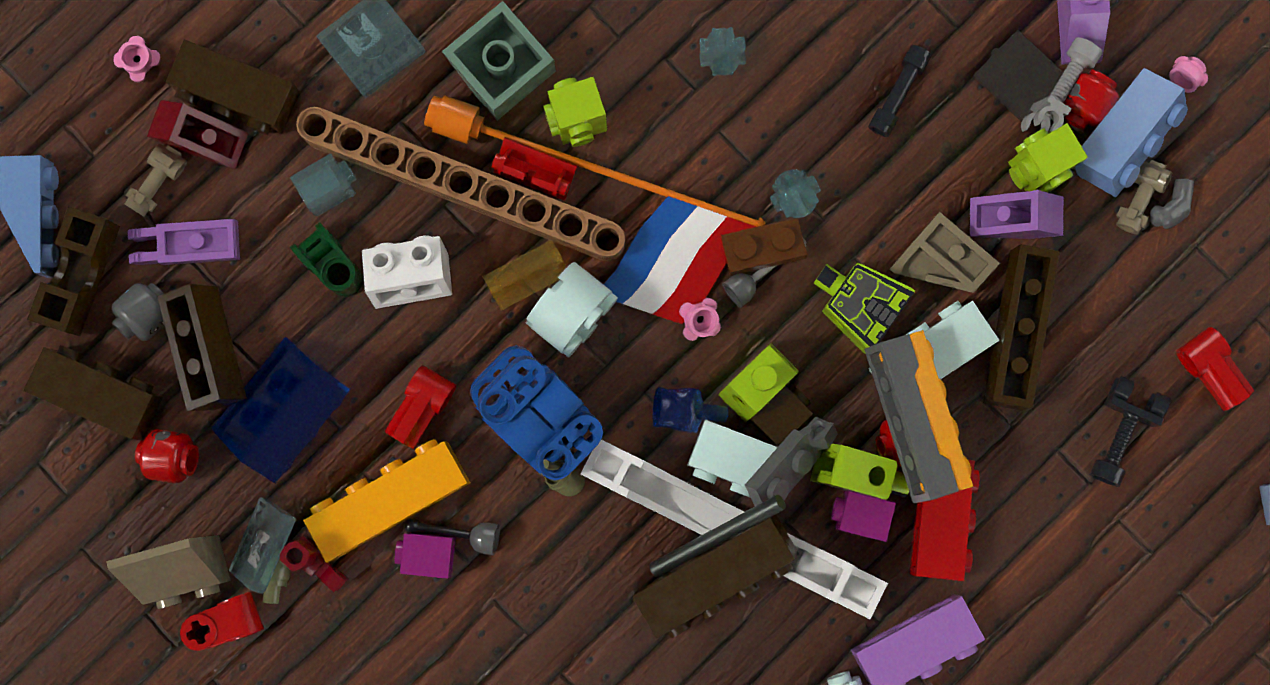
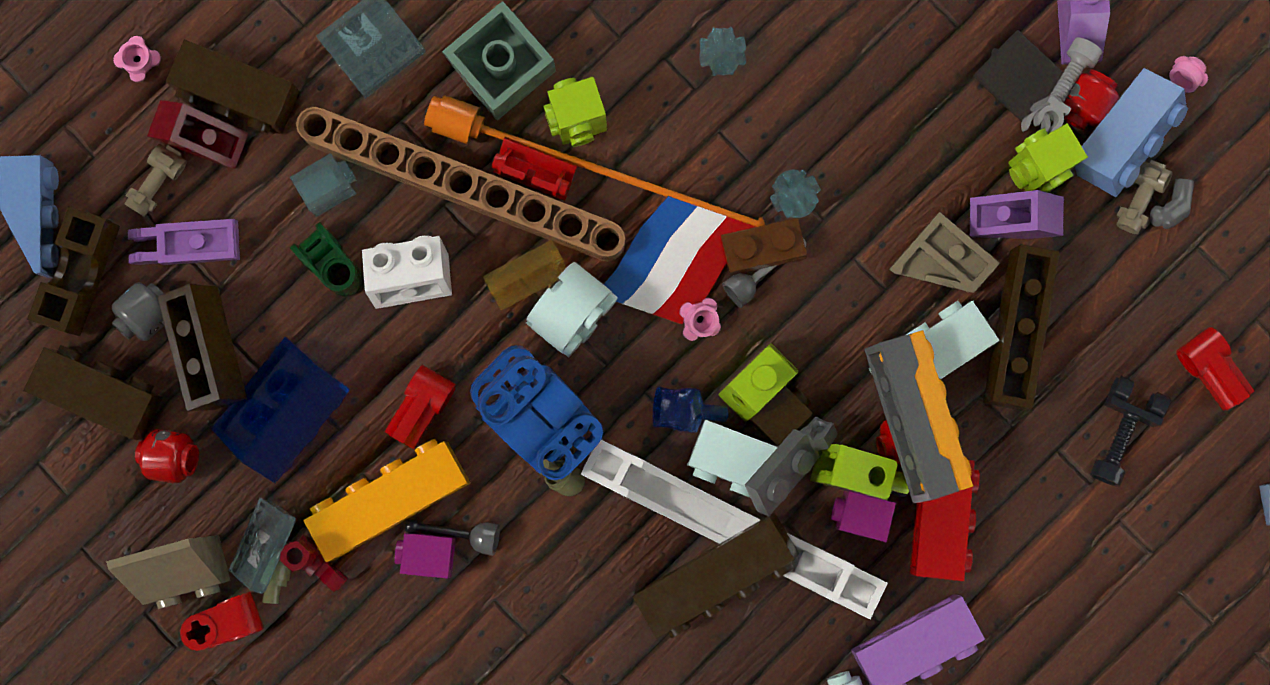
(717, 535): pearl dark grey bar -> none
(863, 302): torso -> none
(885, 117): black bar -> none

